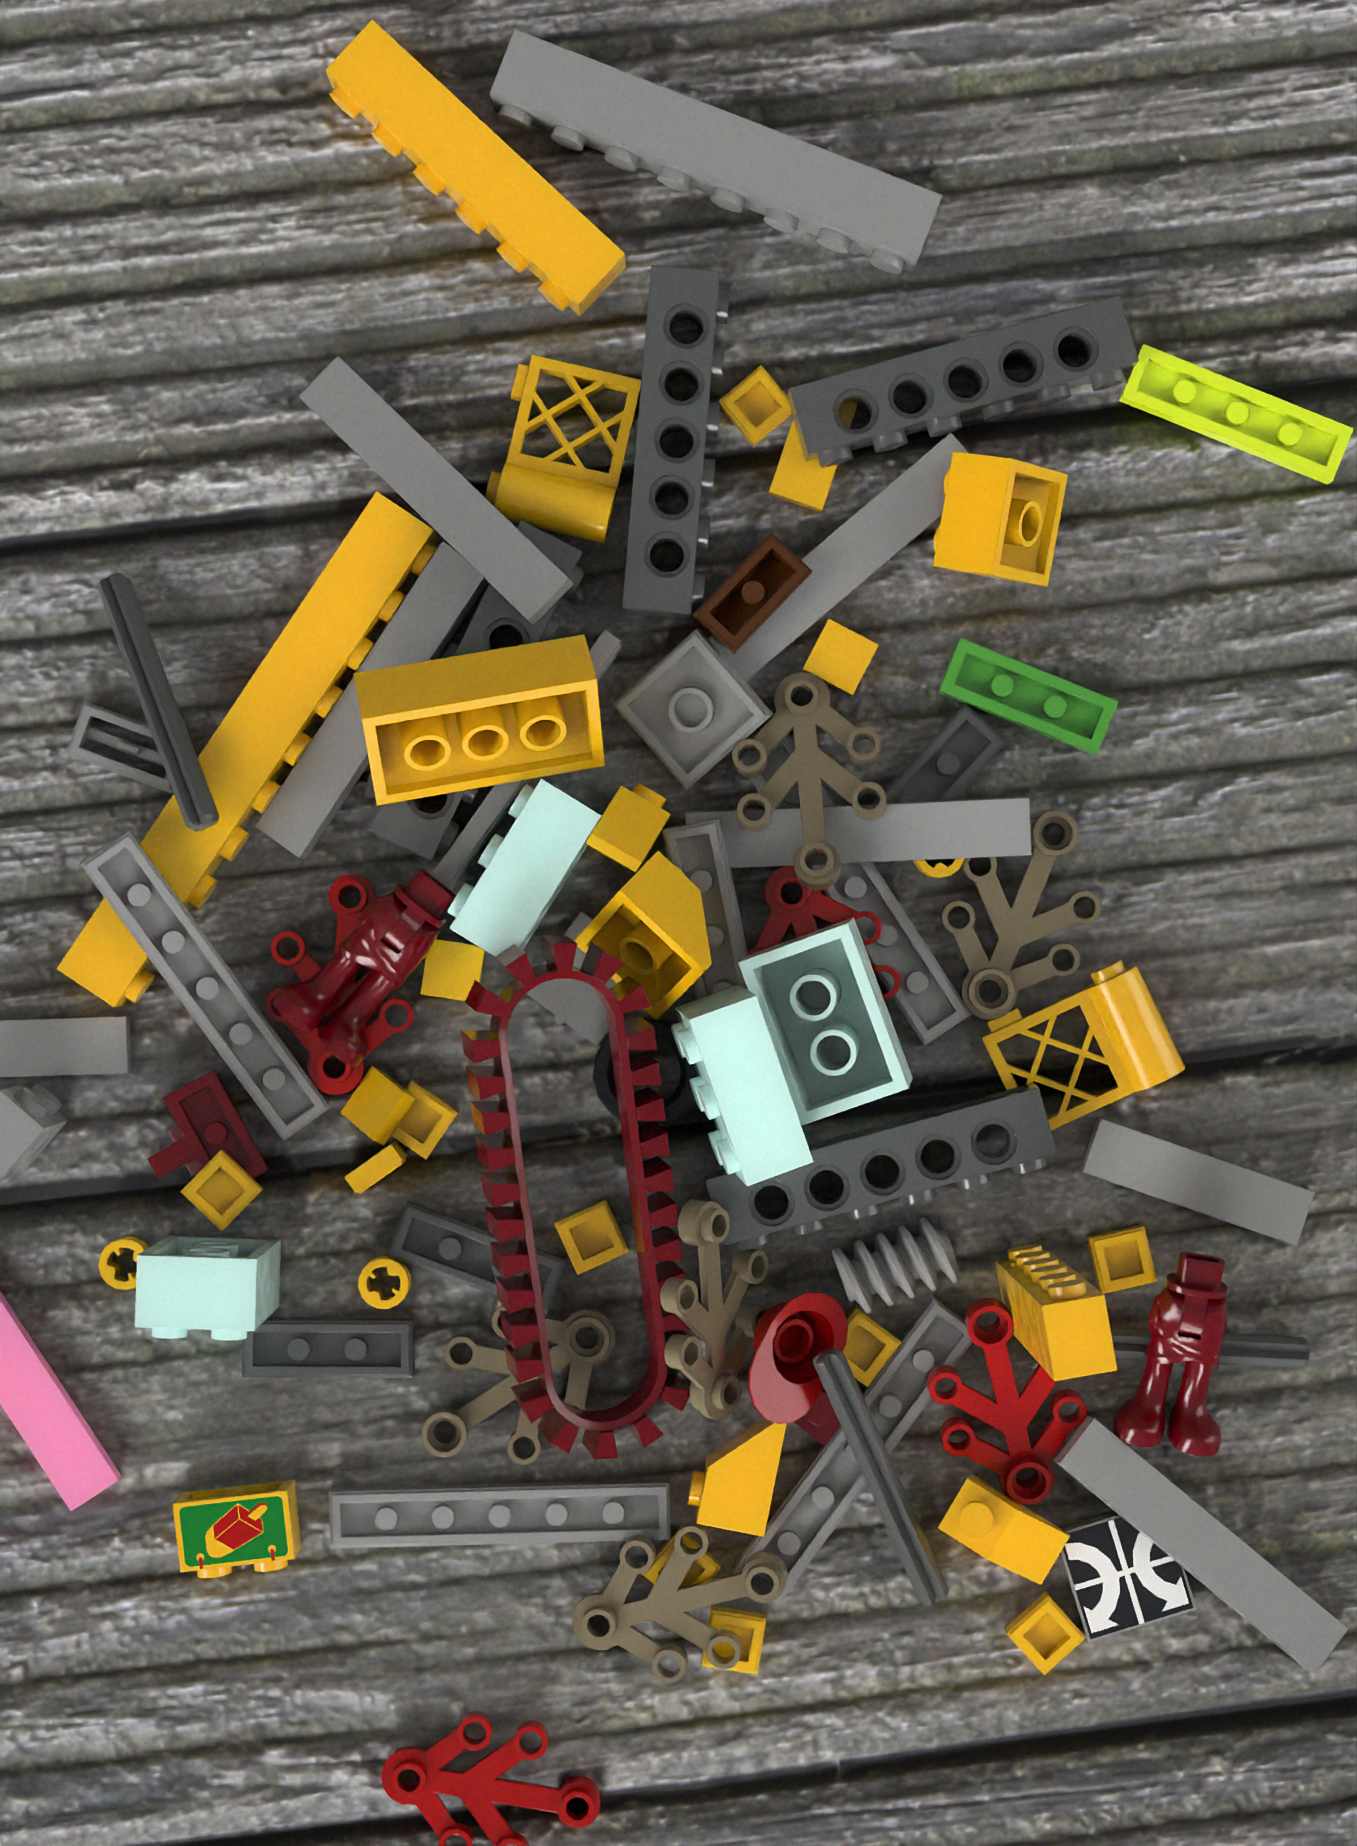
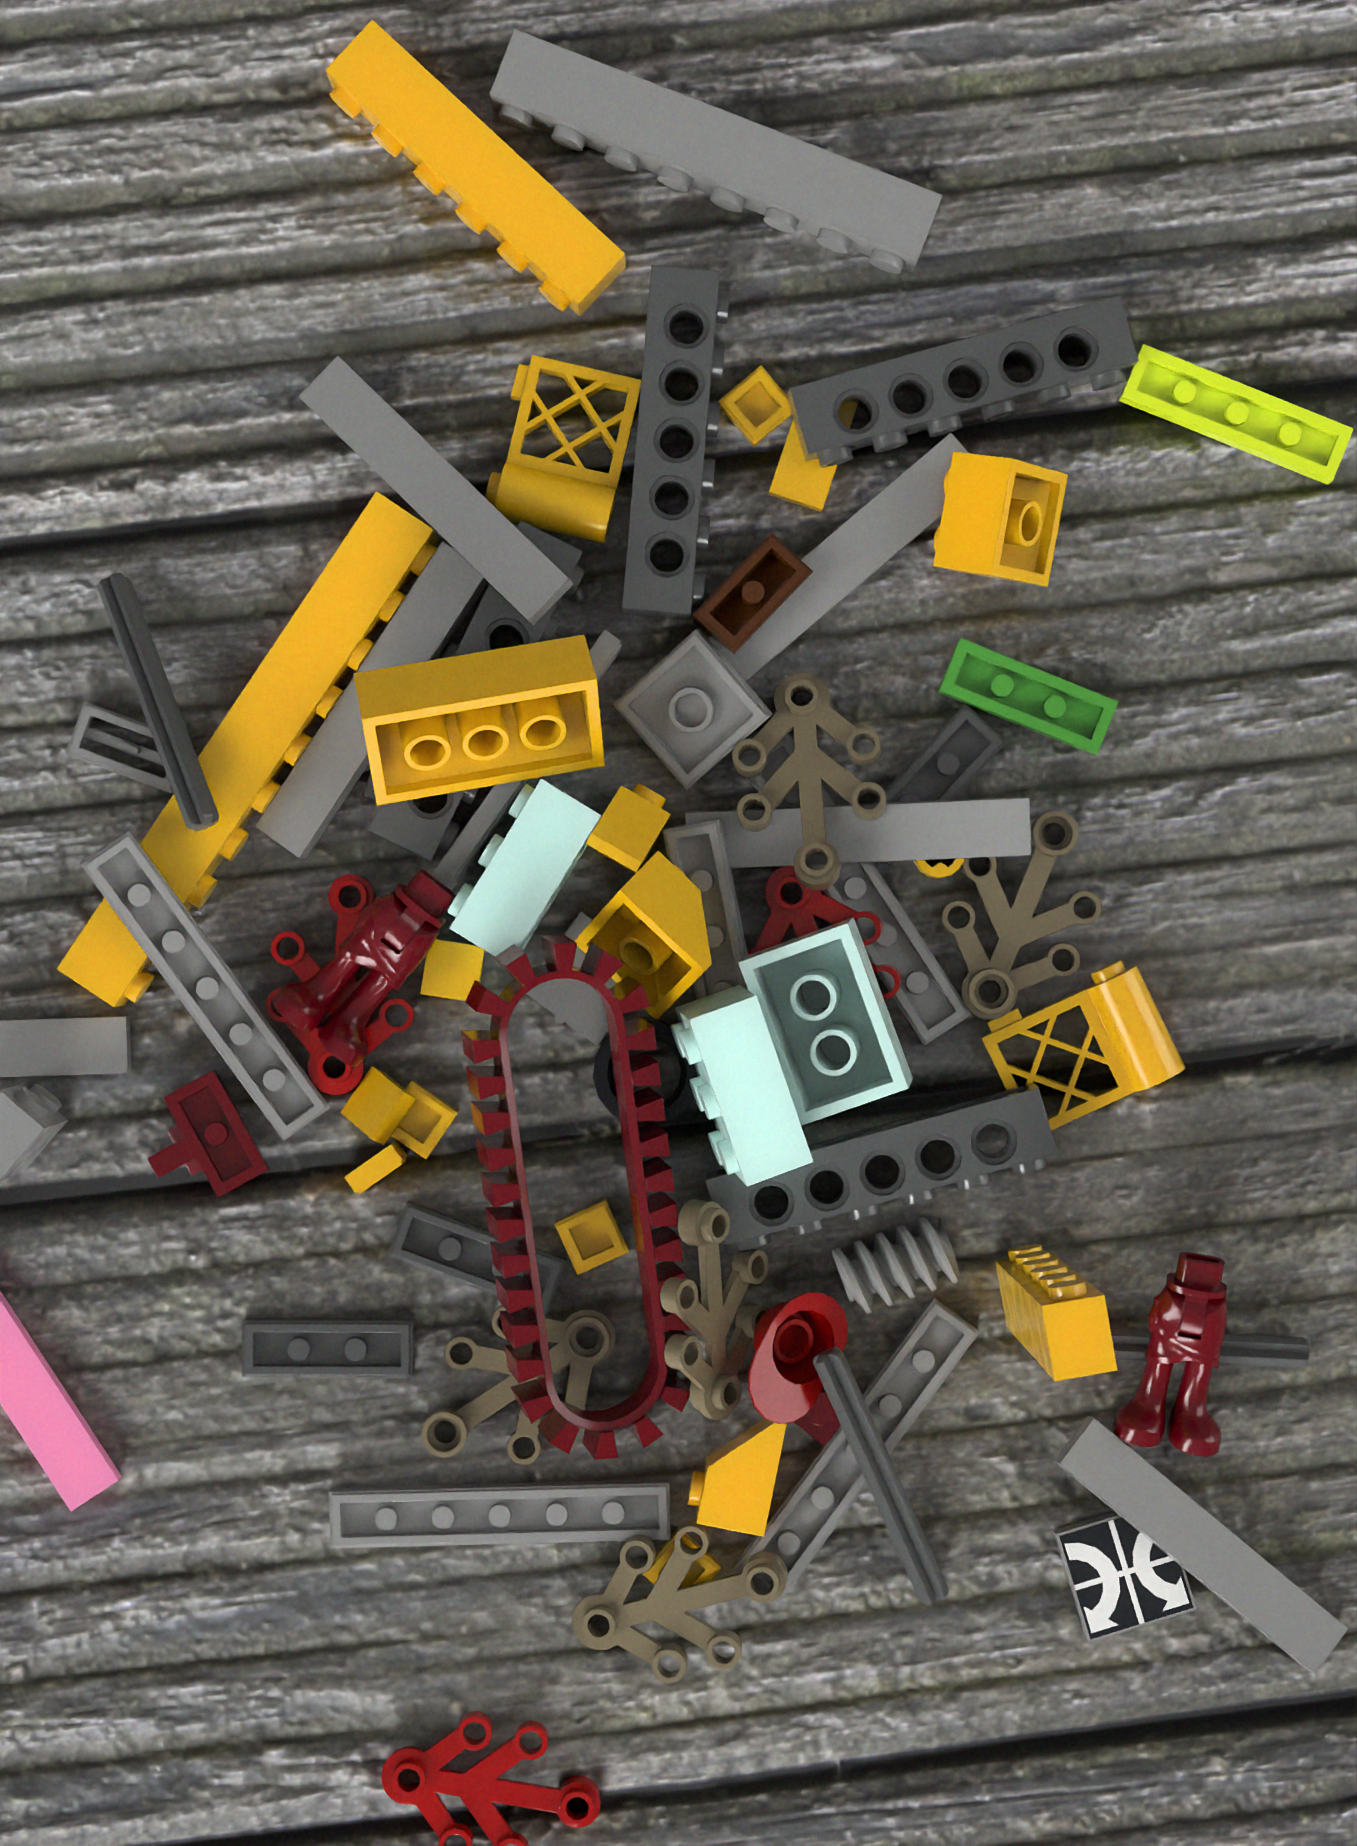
(110, 1270): yellow bush -> none
(207, 1285): light aqua brick -> none
(221, 1190): yellow tile -> none
(237, 1528): brick -> none
(374, 1296): yellow bush -> none
(750, 1629): yellow tile -> none
(840, 657): yellow tile -> none
(867, 1346): yellow tile -> none
(1003, 1530): yellow slope -> none
(1009, 1412): red plant -> none
(1045, 1633): yellow tile -> none
(1121, 1259): yellow tile -> none
(1197, 1181): light grey tile -> none

